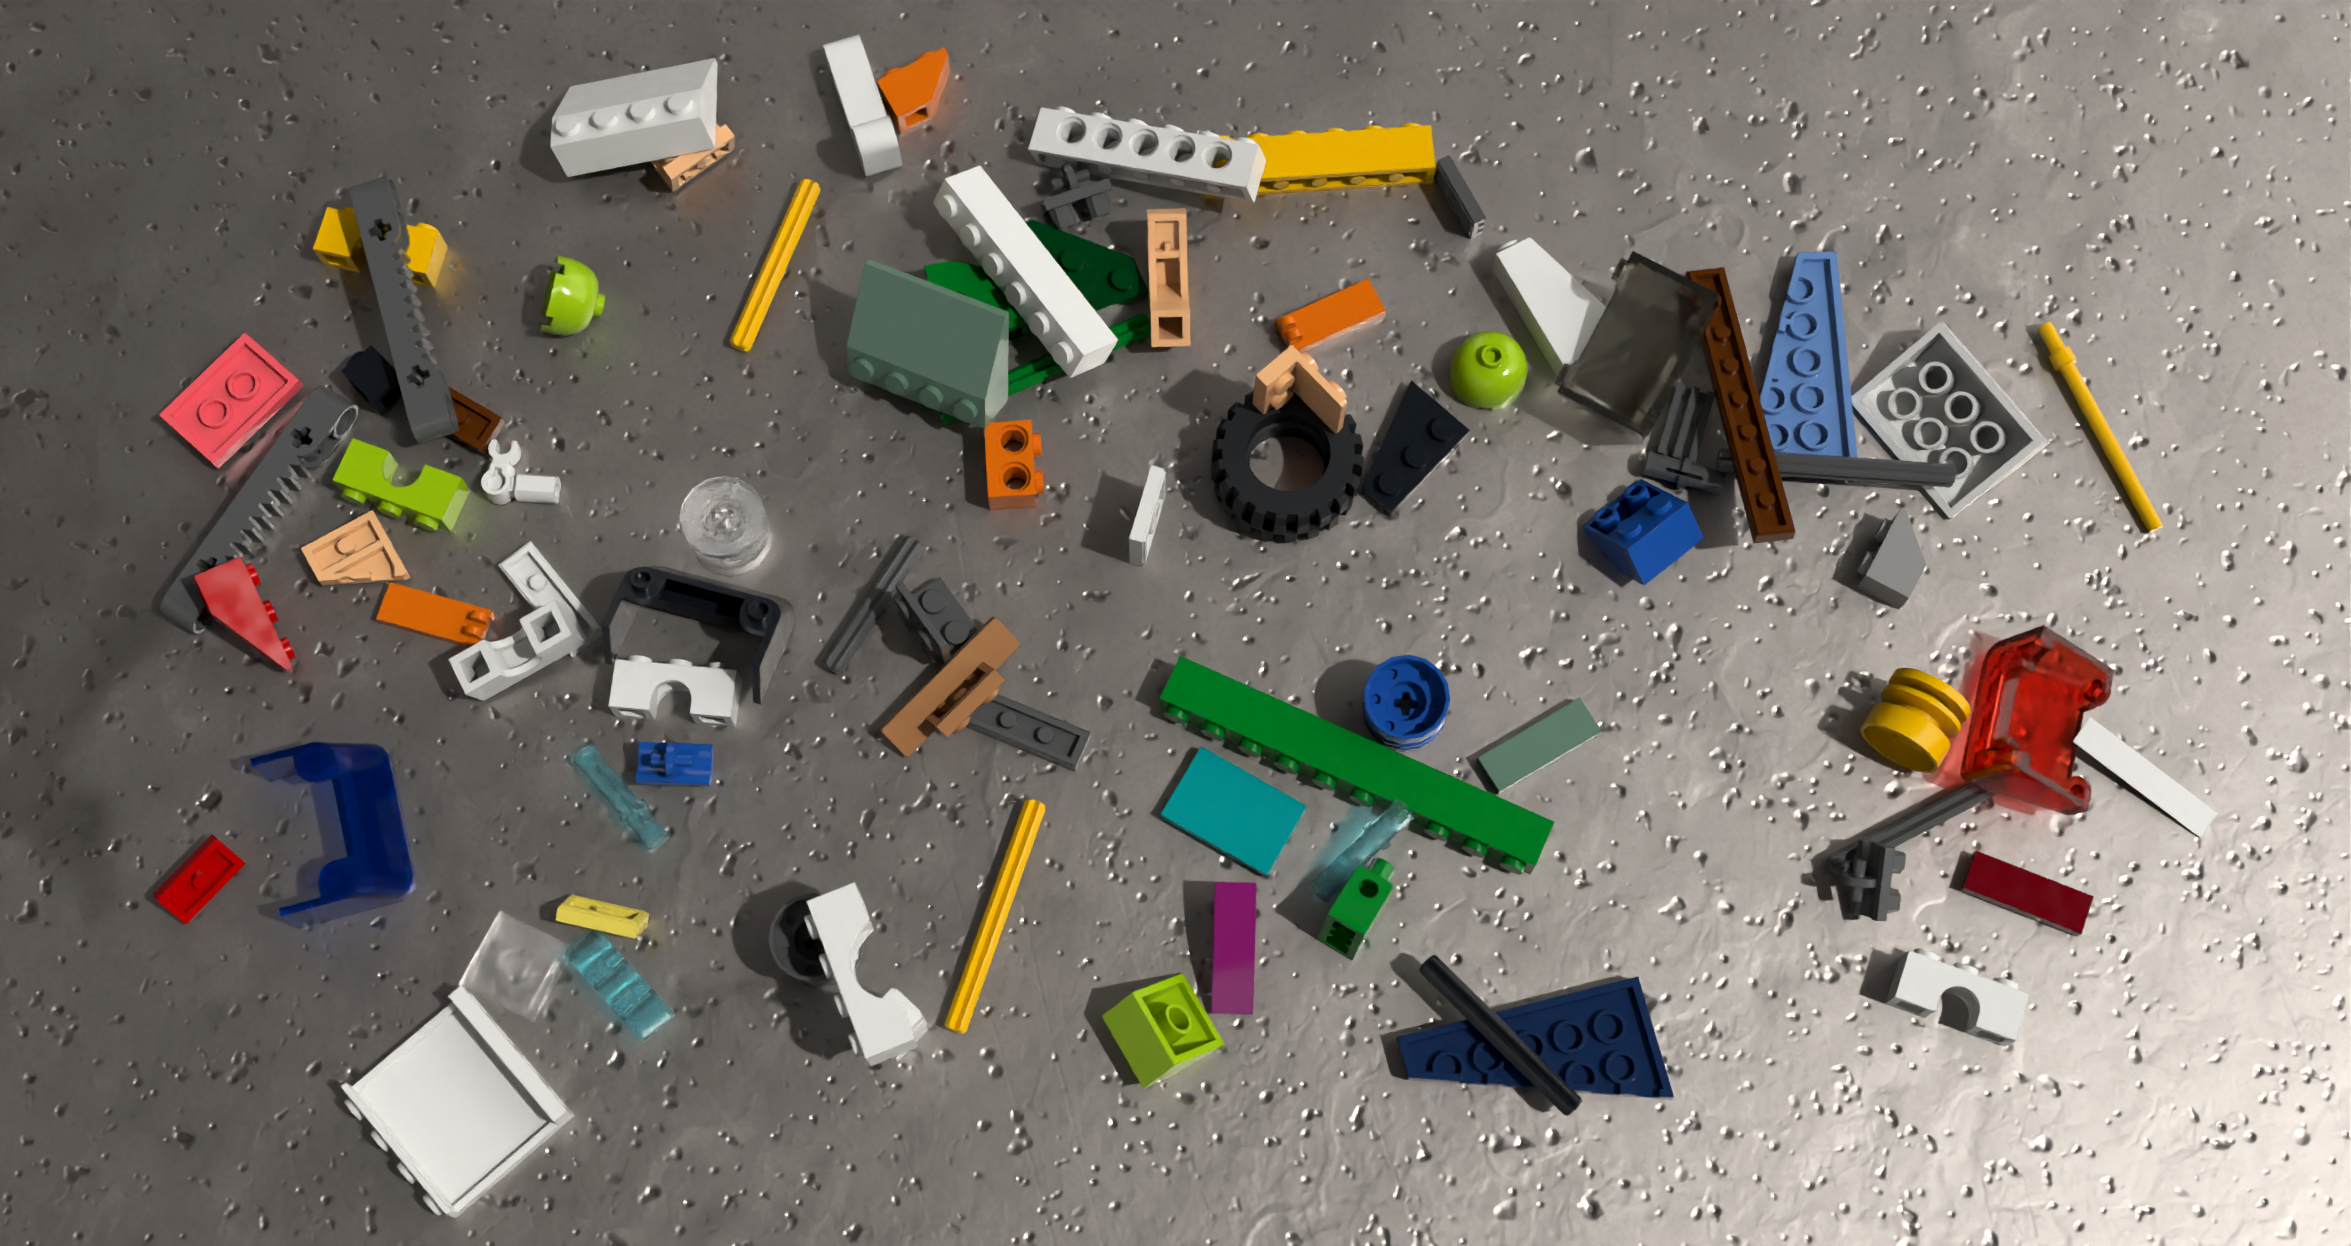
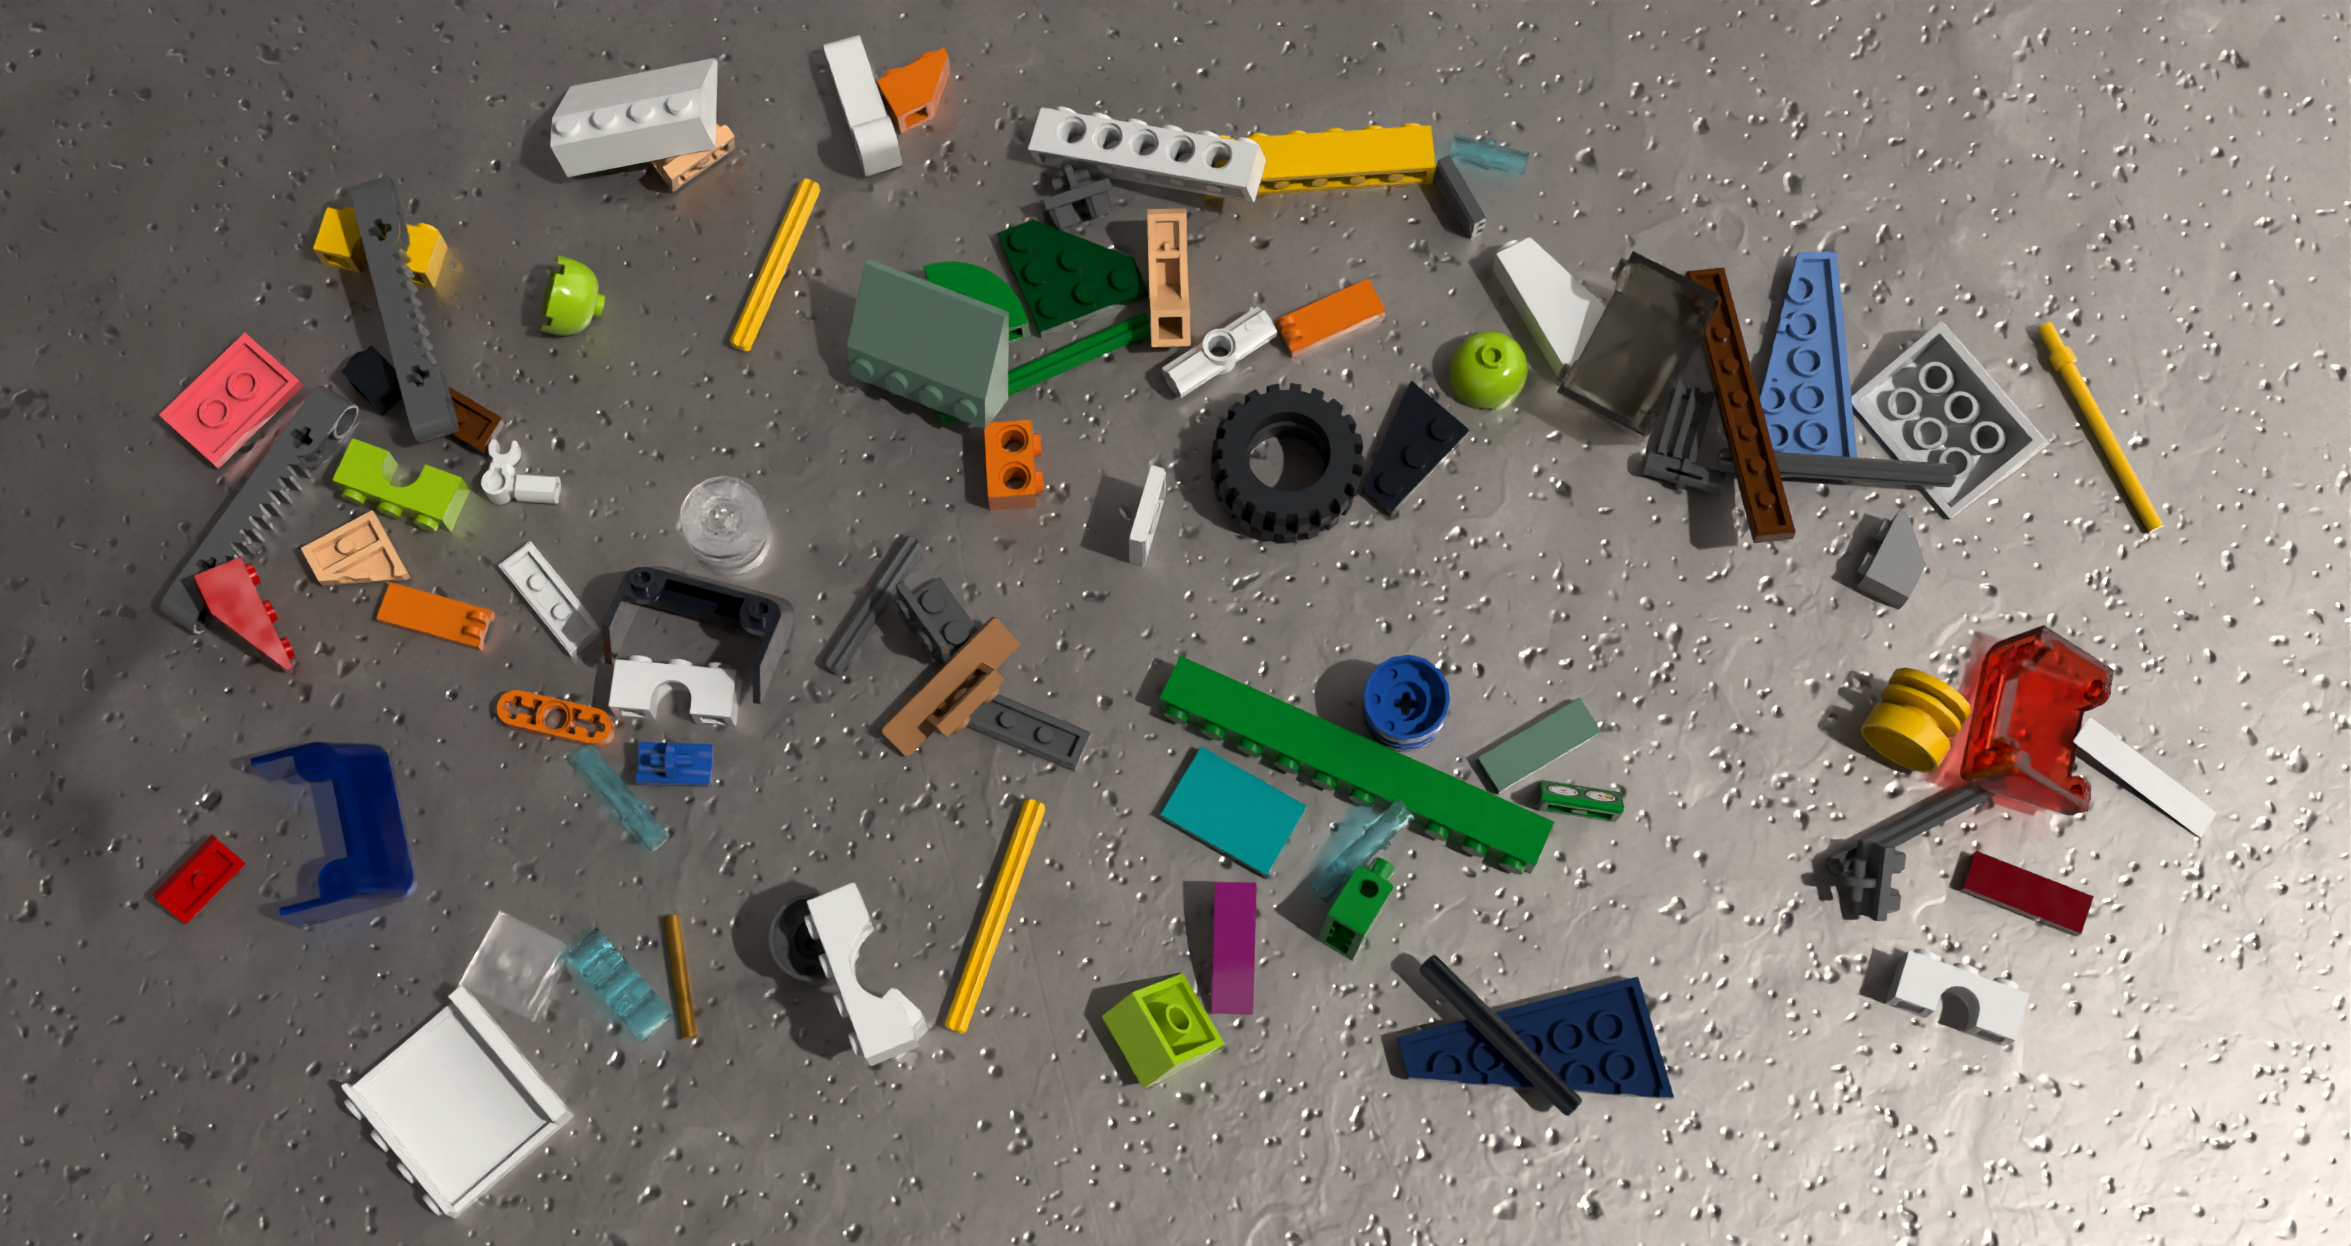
(496, 665): white arch -> none
(524, 722): none -> orange beam
(602, 916): light yellow tile -> none
(680, 977): none -> pearl gold bar
(1024, 271): white brick -> none
(1237, 338): none -> white piece
(1299, 373): light nougat bracket -> none
(1489, 154): none -> clear light blue pin
(1580, 801): none -> green slope
(1644, 531): blue slope -> none

